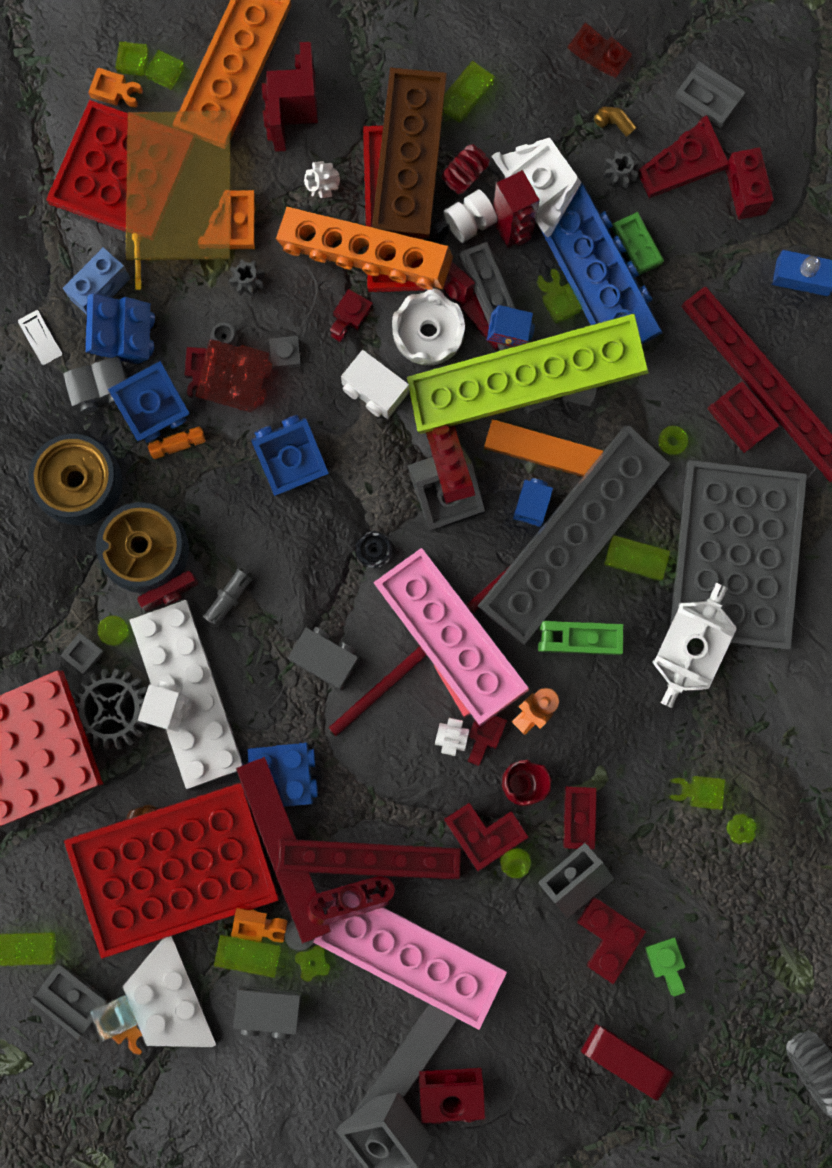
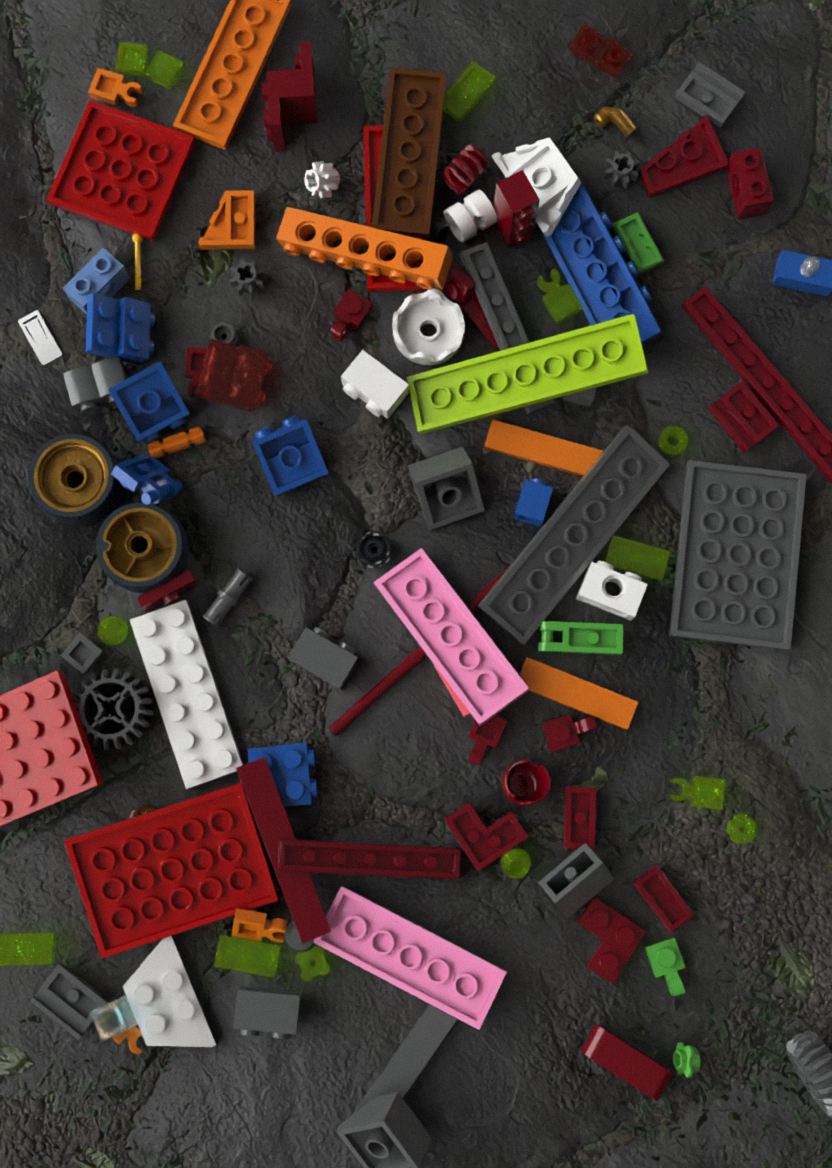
(149, 476): none -> blue plate
(165, 706): white brick -> none
(178, 185): clear yellow piece -> none
(285, 352): dark grey plate -> none
(360, 890): dark red beam -> none
(450, 464): dark red plate -> none
(452, 736): white gear -> none
(460, 1083): dark red brick -> none
(510, 326): blue brick -> none
(537, 709): orange hips -> none
(563, 732): none -> dark red plate
(578, 693): none -> orange tile
(593, 590): none -> white brick
(663, 898): none -> dark red plate
(686, 1059): none -> bright green plate
(701, 621): white plate -> none

